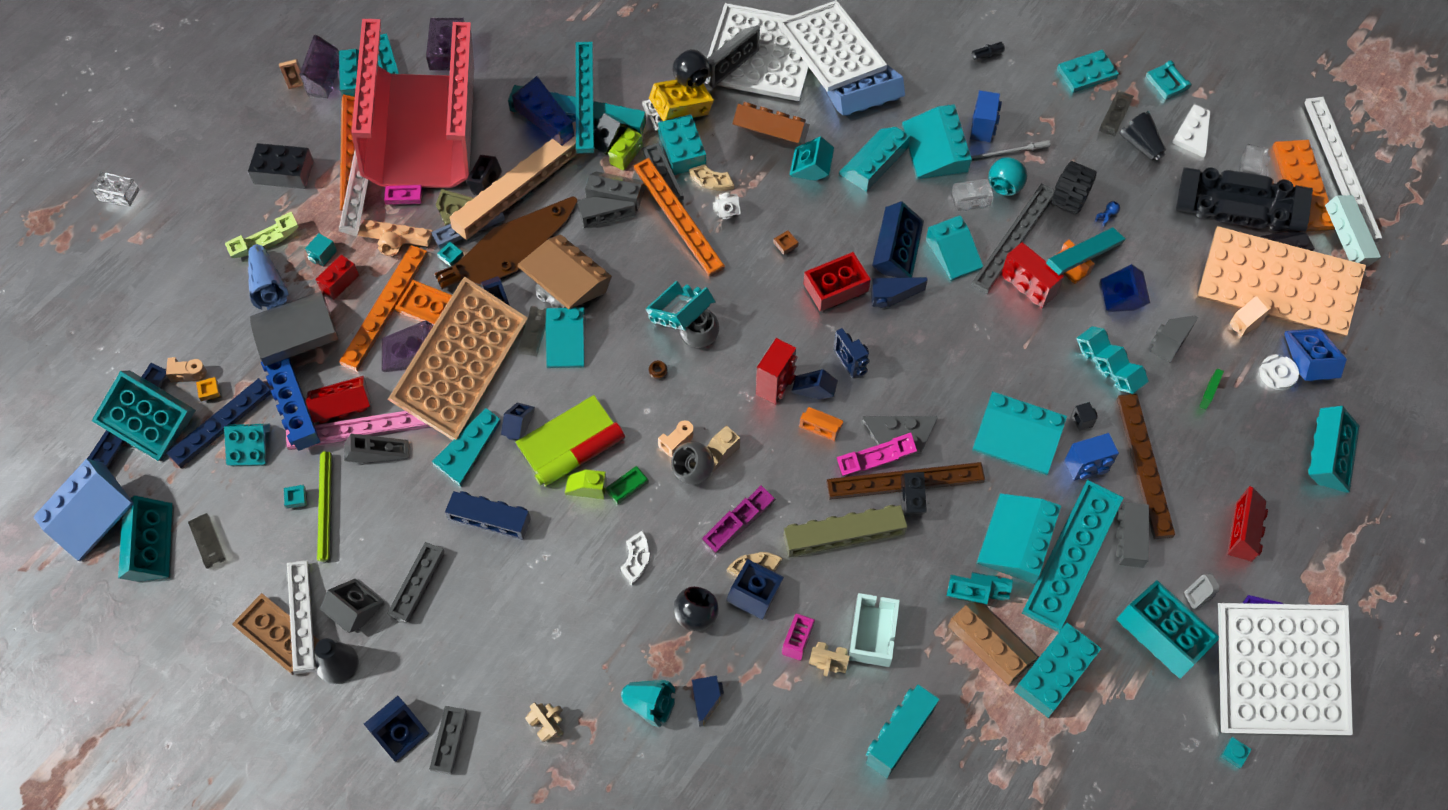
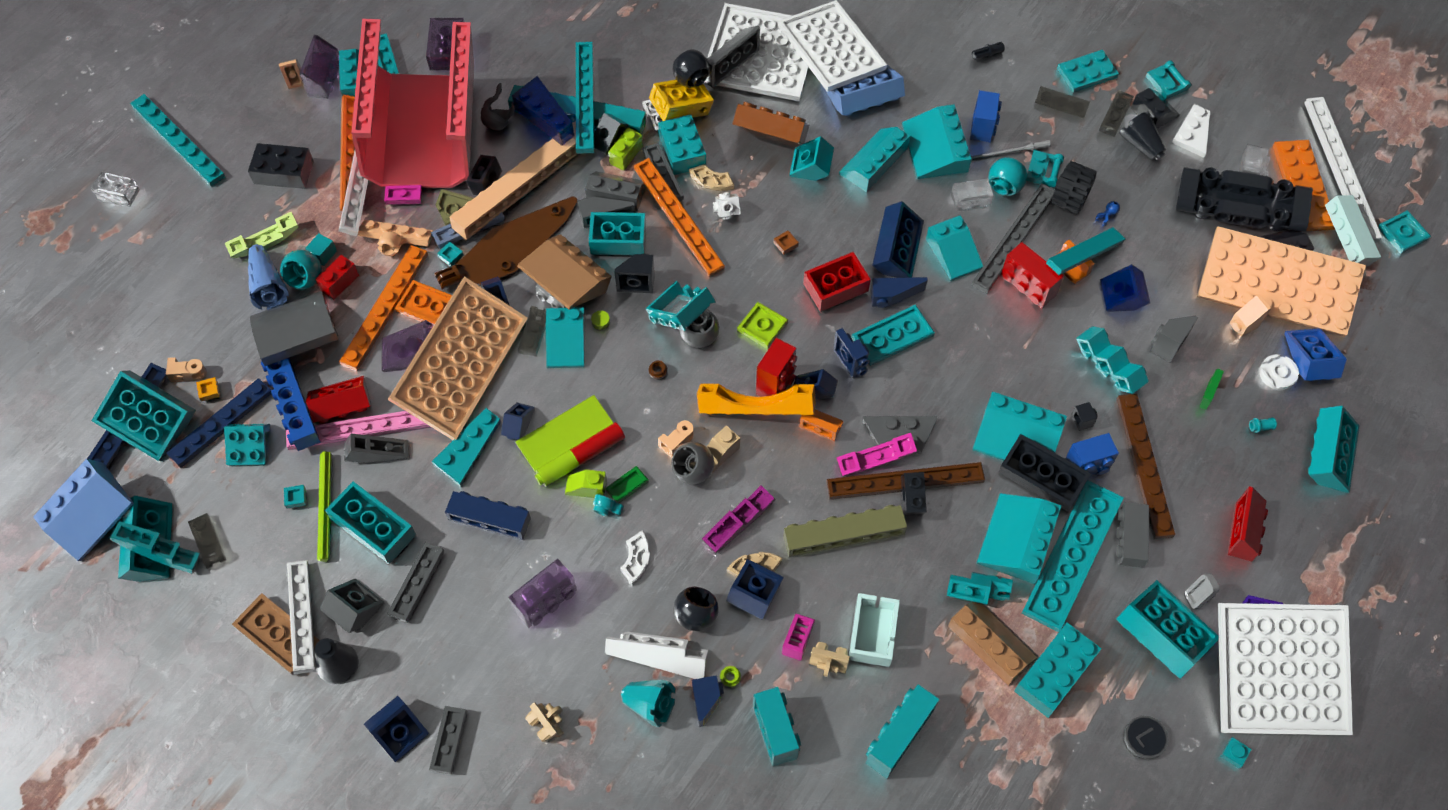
(154, 547): none -> teal slope
(177, 140): none -> teal plate
(300, 269): none -> teal wheel
(370, 522): none -> teal brick
(497, 118): none -> dark grey hair
(543, 593): none -> clear purple brick
(600, 320): none -> lime tile
(604, 505): none -> teal piece
(617, 233): none -> teal brick
(636, 274): none -> black slope
(659, 652): none -> white wedge
(719, 400): none -> light orange arch
(730, 670): none -> lime plate
(762, 325): none -> lime tile
(776, 726): none -> teal brick
(894, 334): none -> teal tile
(1039, 165): none -> teal plate
(1044, 472): none -> black slope
(1062, 102): none -> clear smoke plate
(1146, 737): none -> black tile
(1157, 106): none -> black slope
(1257, 425): none -> teal pin
(1404, 232): none -> teal tile

